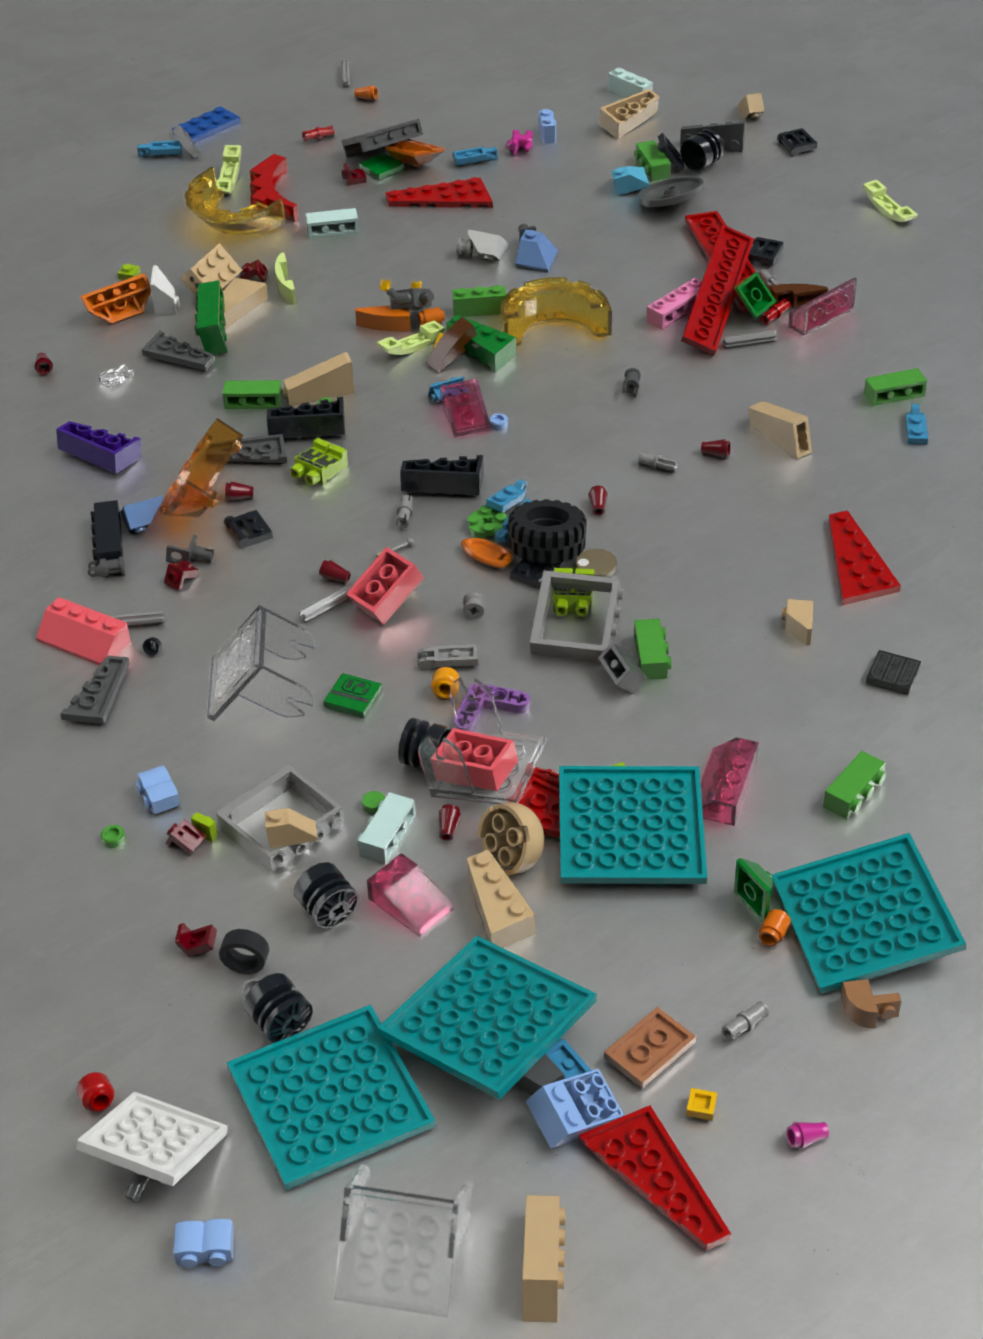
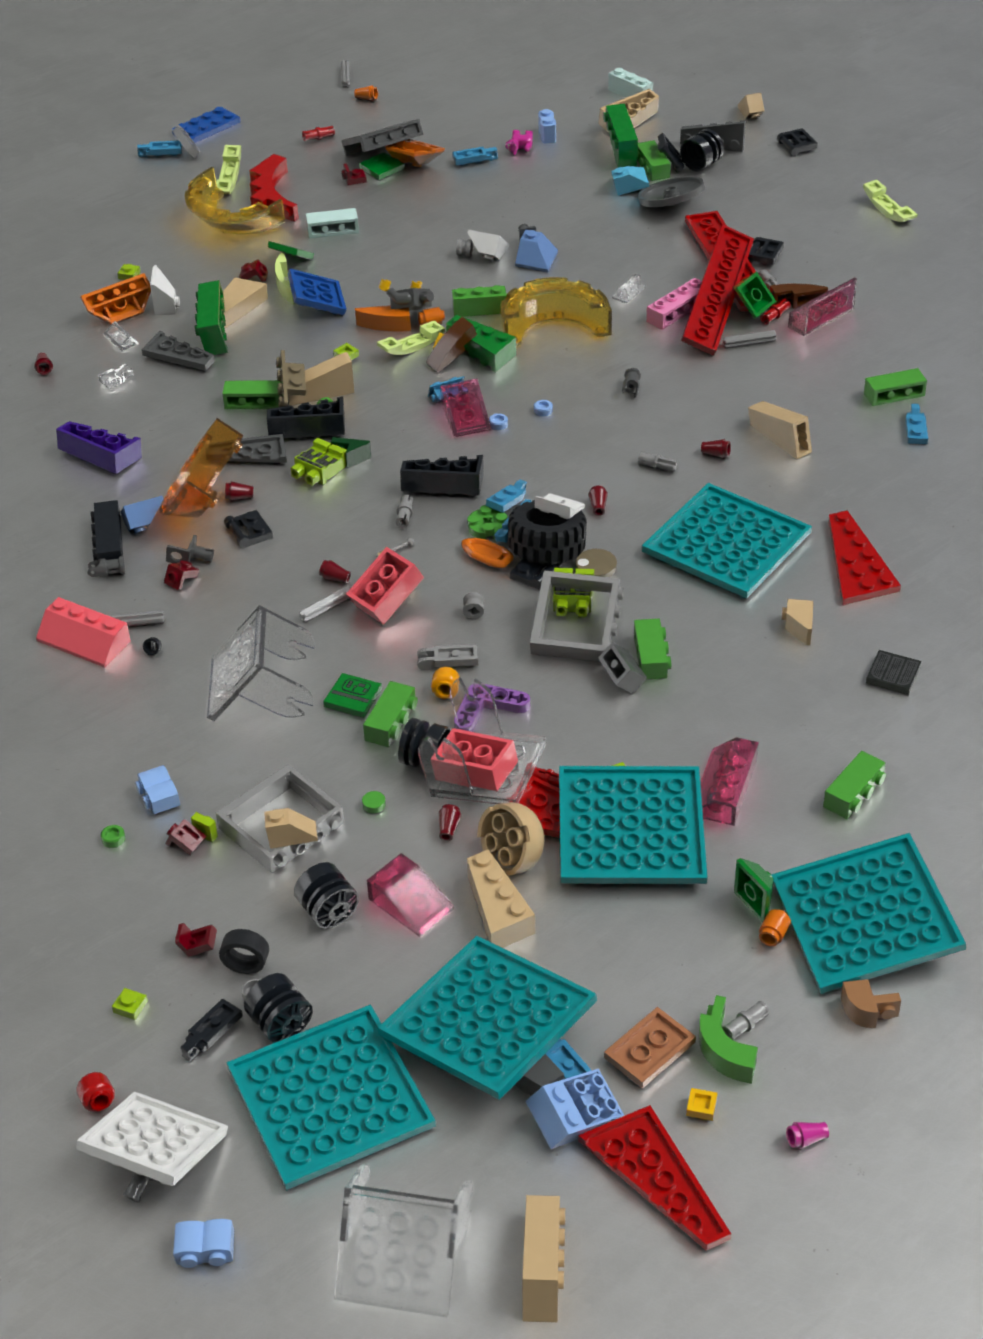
(99, 693): dark grey wing -> none
(120, 337): none -> clear slope
(129, 1003): none -> lime plate
(210, 1028): none -> black hinge
(213, 266): tan piece -> none
(290, 250): none -> green tile
(291, 379): none -> dark tan bracket
(316, 292): none -> blue plate
(352, 352): none -> lime plate
(357, 450): none -> dark green slope
(386, 828): light aqua brick -> none
(390, 714): none -> bright green brick
(443, 195): red wing -> none
(543, 408): none -> light blue tile
(558, 505): none -> white piece
(622, 135): none -> green wedge
(629, 289): none -> clear hinge
(722, 1052): none -> bright green arch
(727, 539): none -> teal plate

